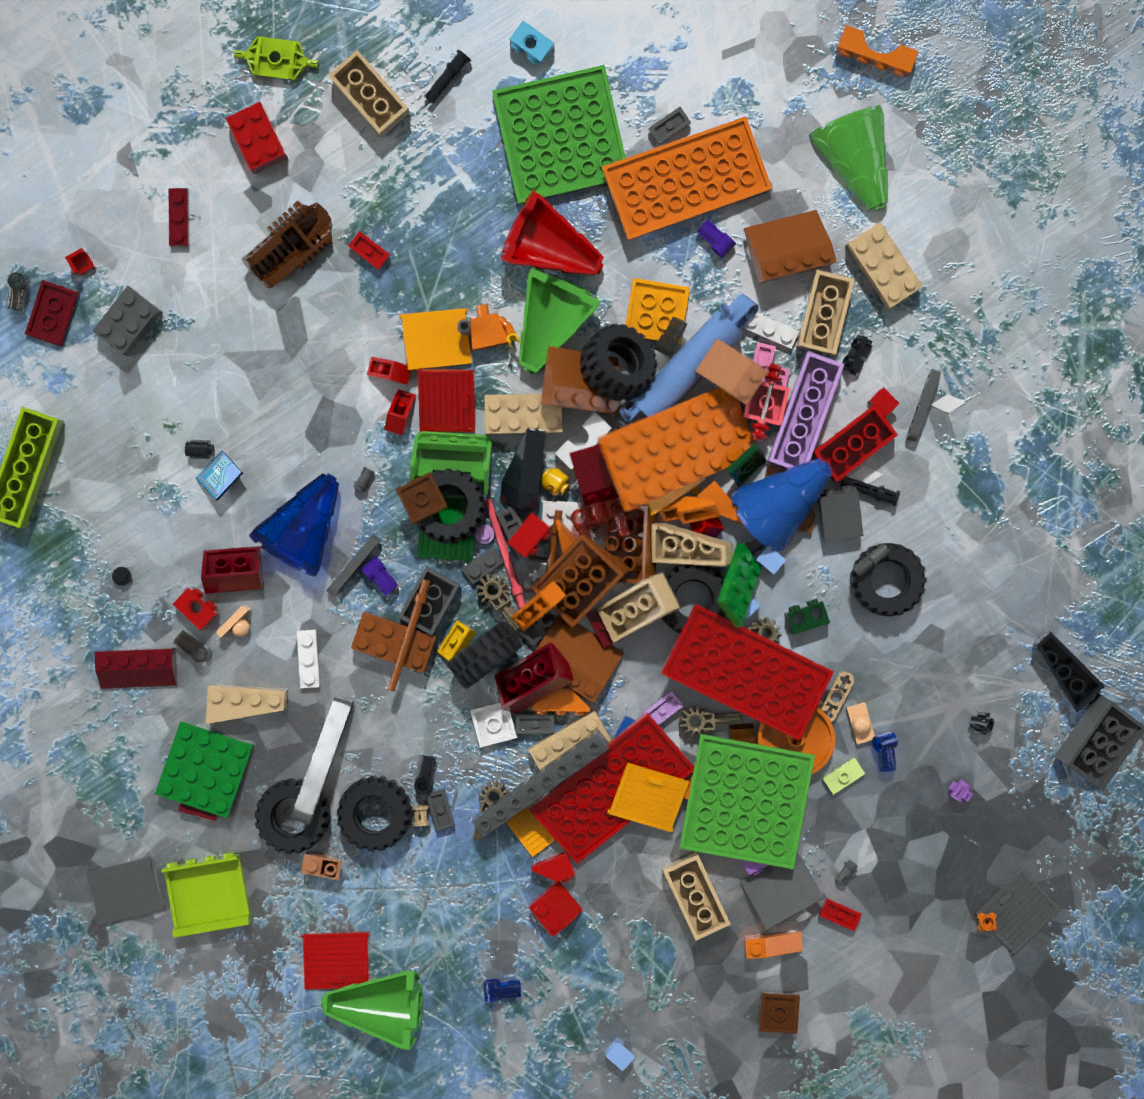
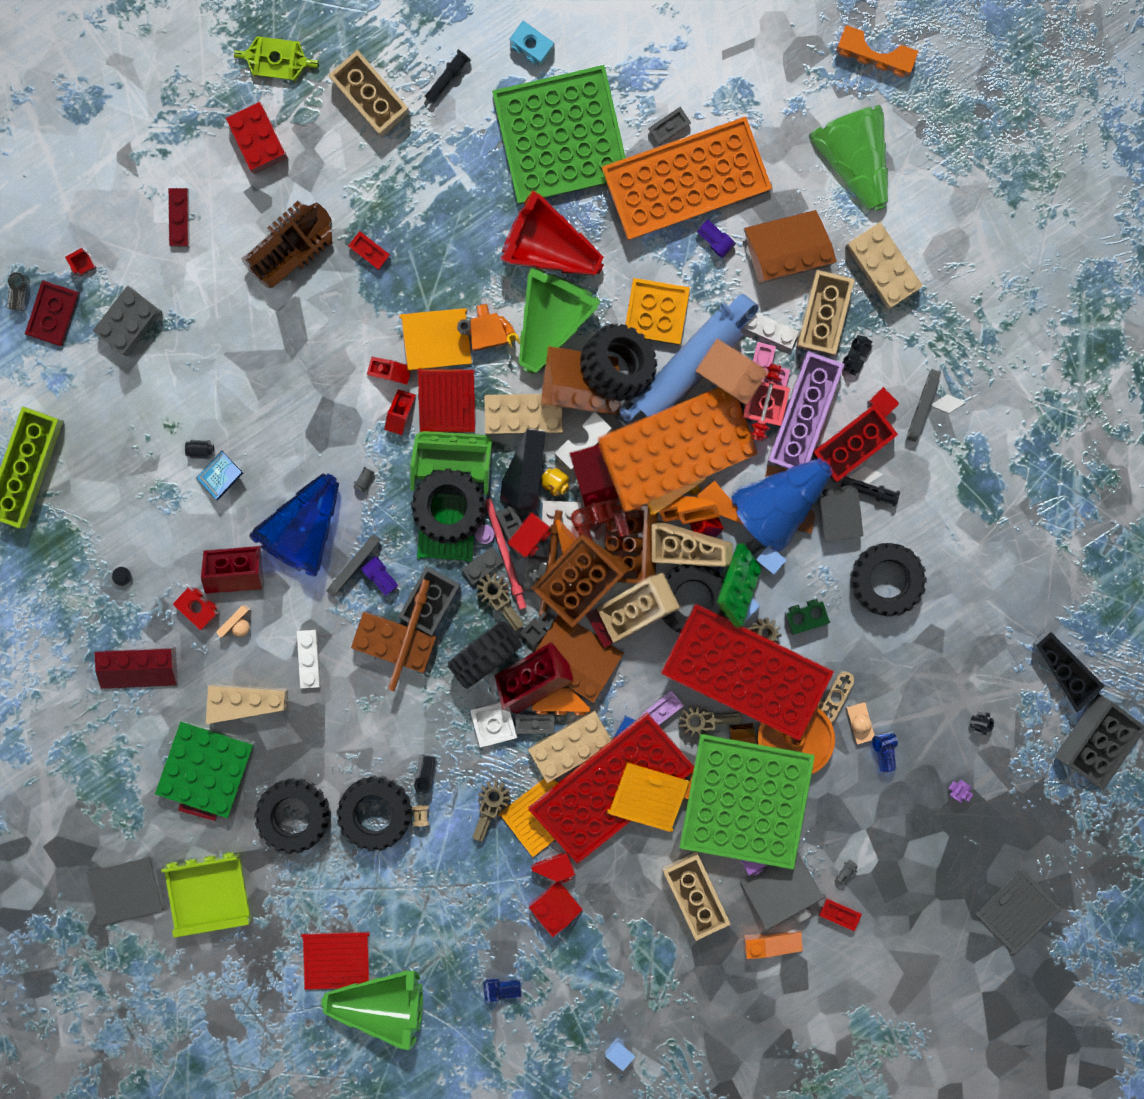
(191, 646): clear smoke piece -> none
(321, 865): nougat slope -> none
(322, 760): beam -> none
(421, 498): reddish brown plate -> none
(440, 809): dark grey plate -> none
(456, 640): yellow slope -> none
(538, 605): orange slope -> none
(540, 782): dark grey brick -> none
(669, 340): clear smoke piece -> none
(746, 464): dark green plate -> none
(779, 1012): reddish brown plate -> none
(843, 775): yellowish green plate -> none
(871, 559): dark grey axle -> none
(991, 926): orange plate -> none

